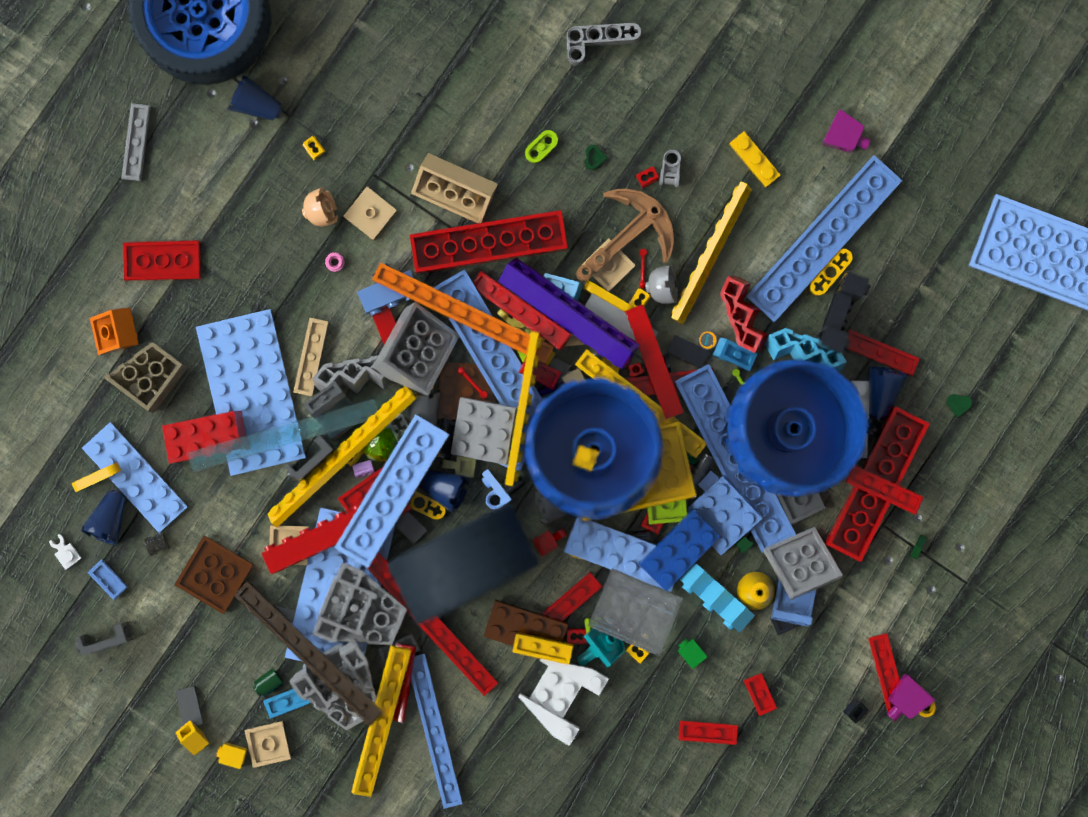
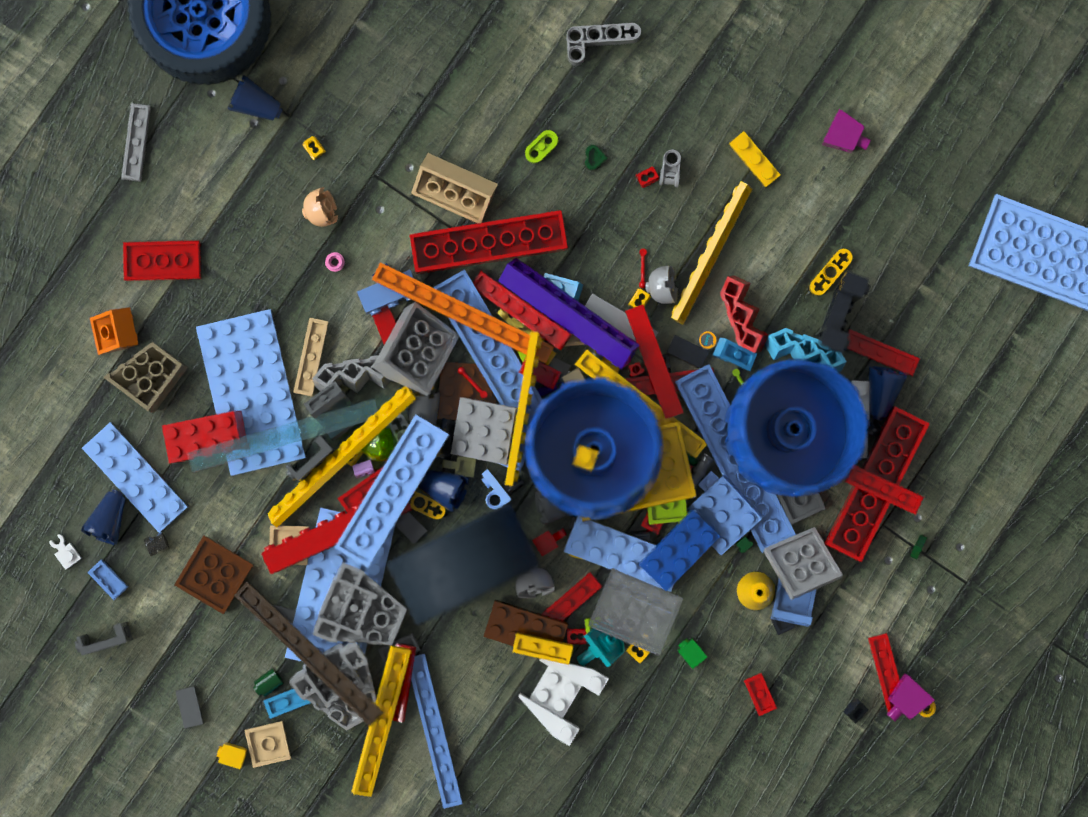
(96, 476): yellow beam -> none
(192, 738): yellow brick -> none
(370, 213): tan plate -> none
(438, 633): red plate -> none
(534, 582): none -> light grey cylinder
(594, 289): yellow beam -> none
(614, 270): tan plate -> none
(646, 218): medium nougat piece -> none
(708, 732): red plate -> none
(716, 598): medium azure brick -> none
(823, 238): medium blue plate -> none
(958, 404): dark green tile -> none

